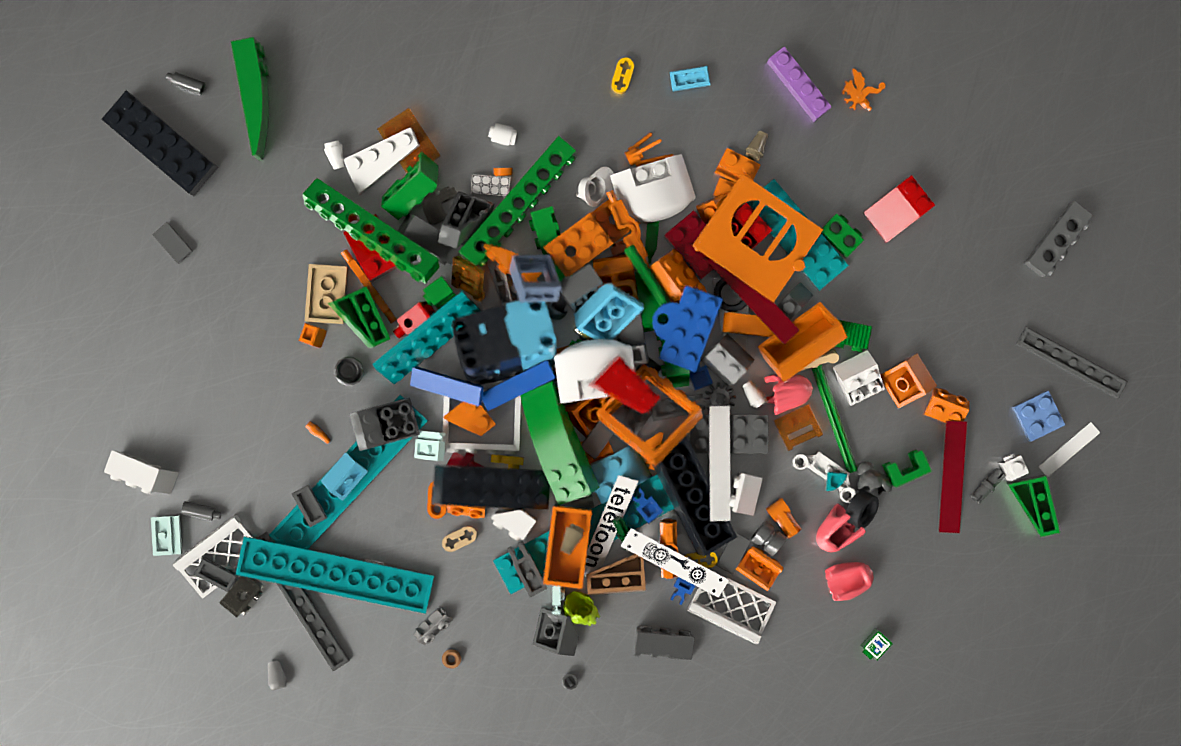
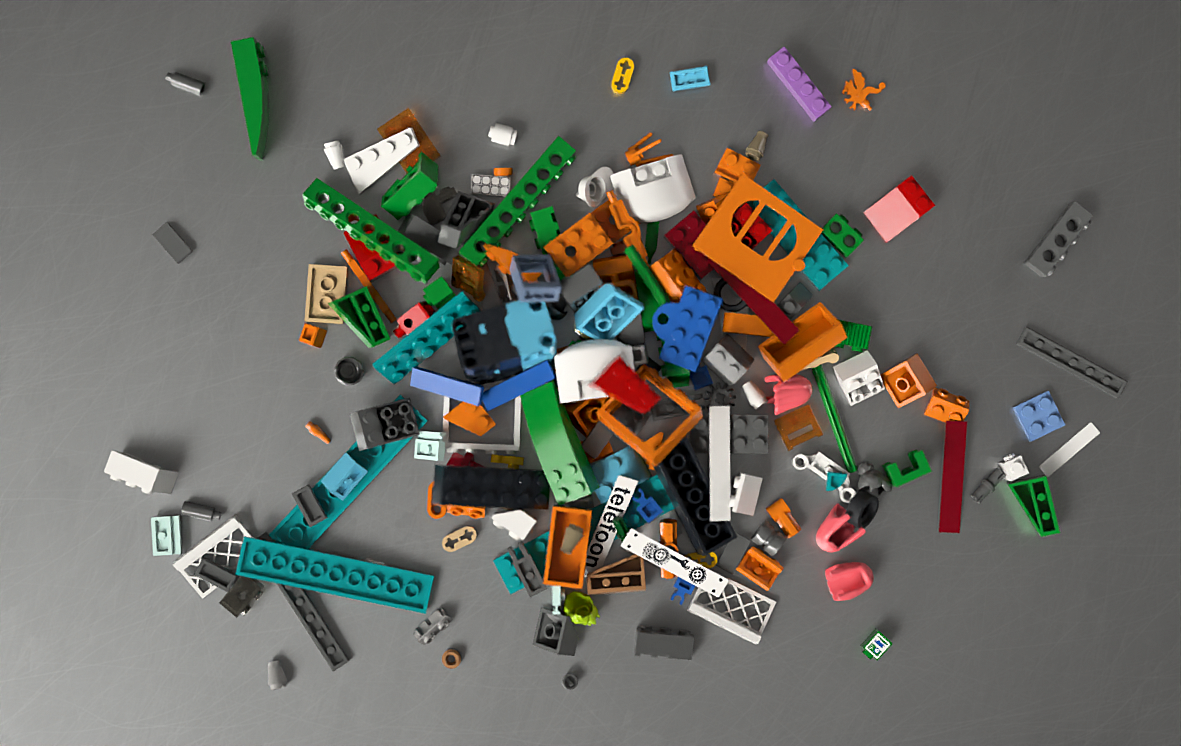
(159, 143): black brick -> none

